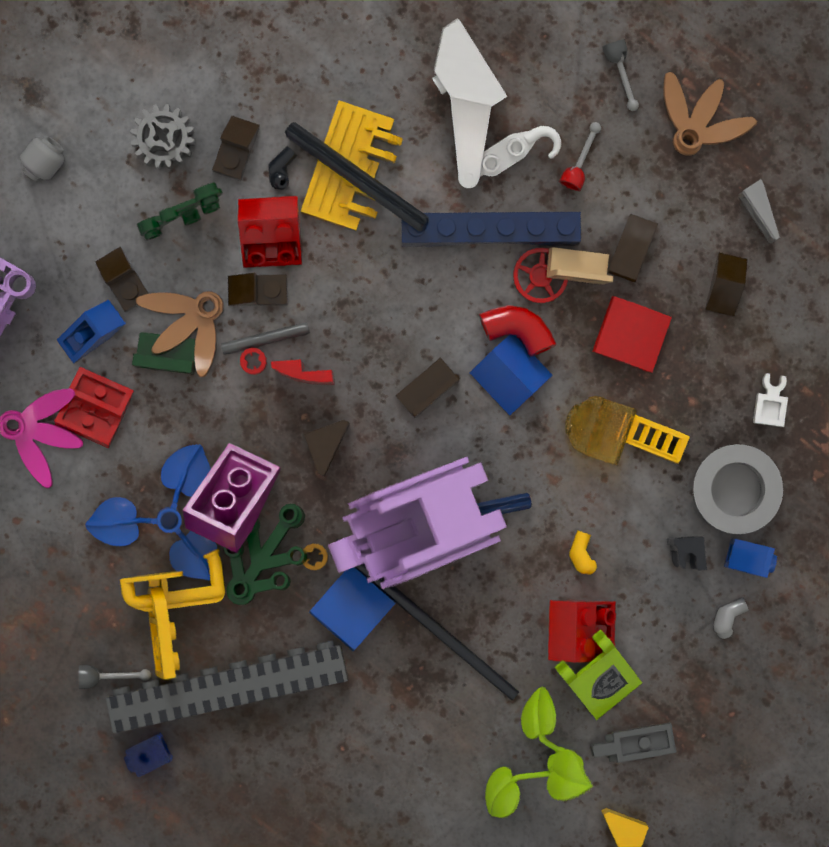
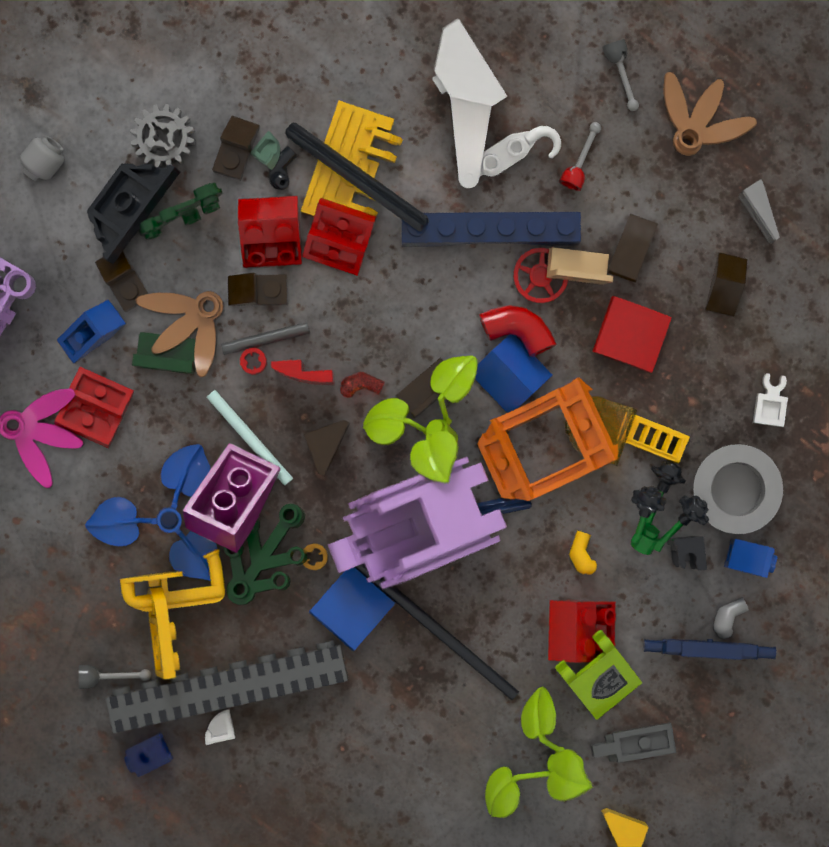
(126, 203): none -> black wing
(220, 728): none -> white tile
(247, 435): none -> light aqua bar
(267, 150): none -> sand green tile
(339, 236): none -> red slope
(358, 381): none -> clear red arm
(437, 453): none -> lime plant
(586, 428): none -> orange wedge
(650, 500): none -> black plant
(709, 649): none -> dark blue piece

